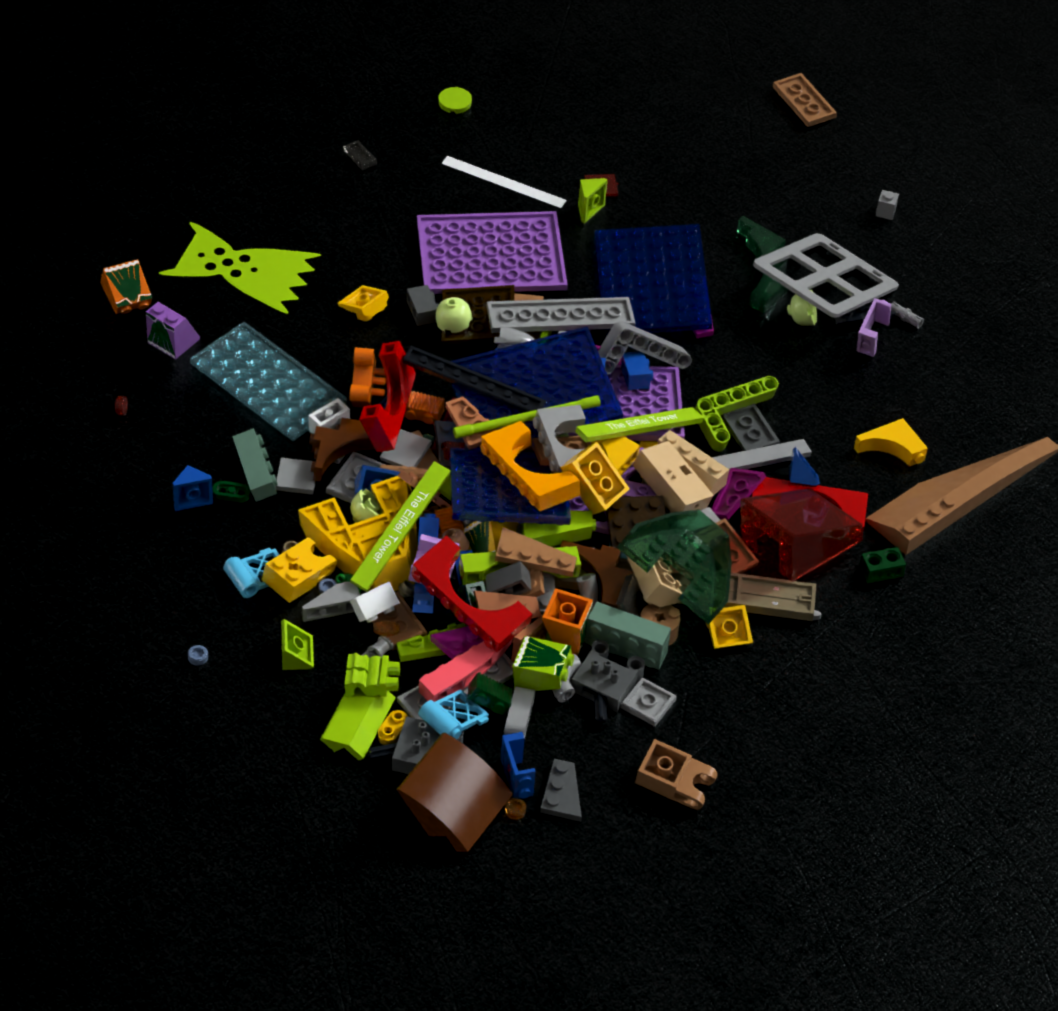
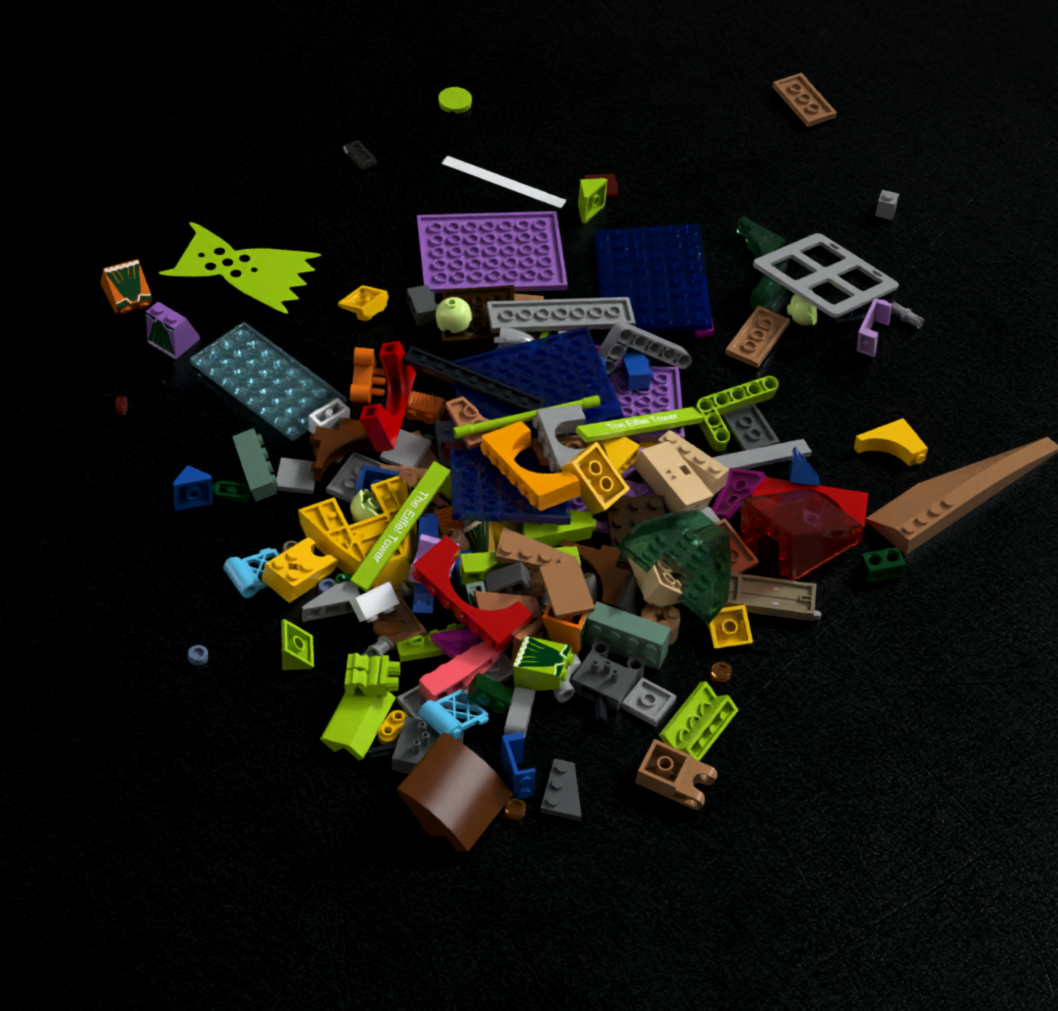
(566, 589): none -> medium nougat tile
(699, 721): none -> lime slope
(721, 671): none -> clear orange tile
(757, 336): none -> medium nougat plate

